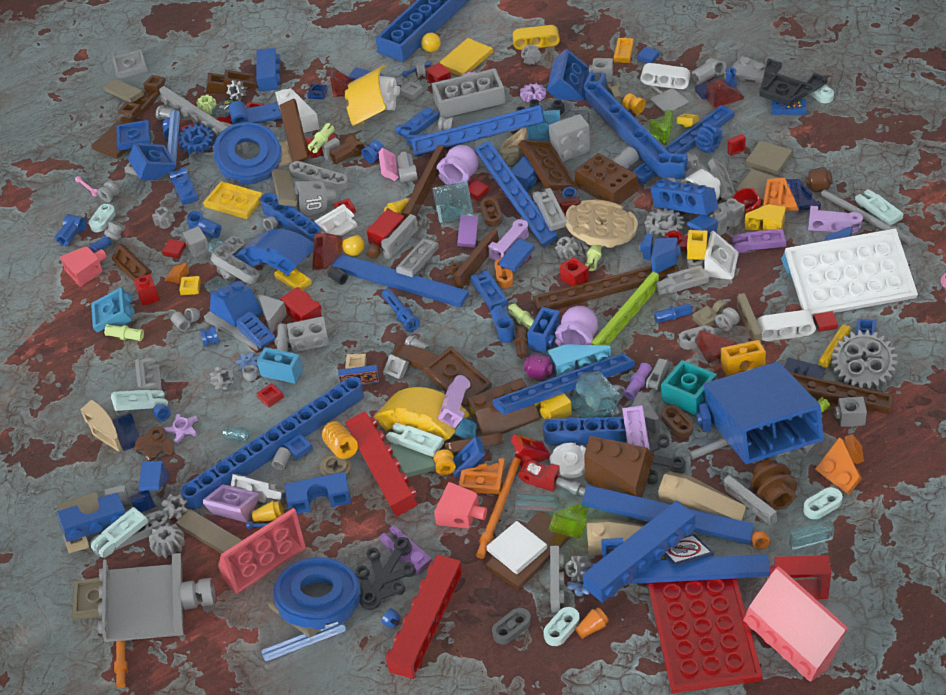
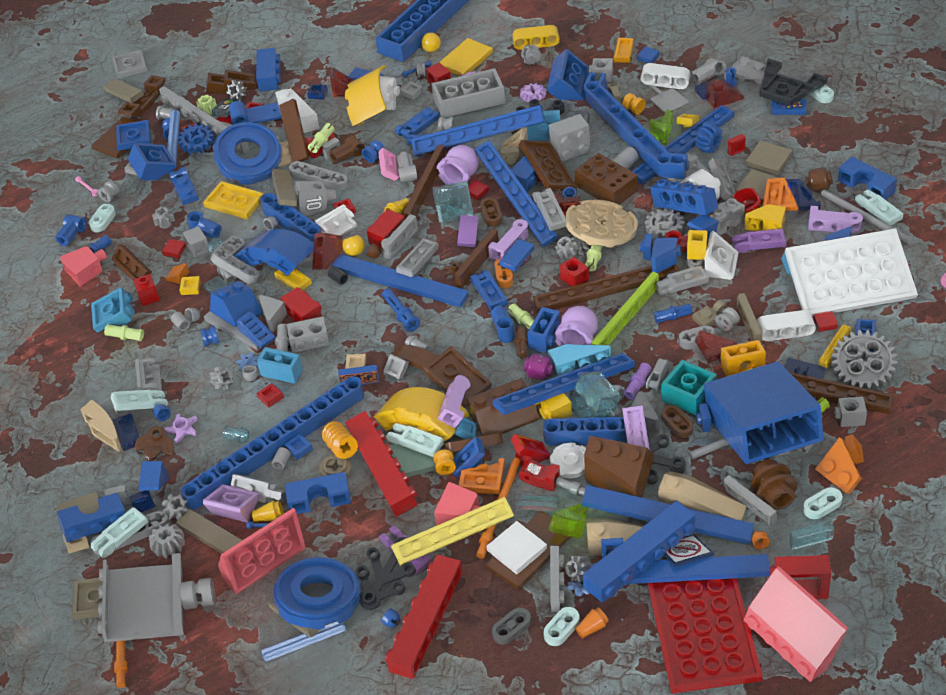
(114, 230): light grey wheel -> none
(452, 531): none -> light yellow tile
(857, 172): none -> blue arch

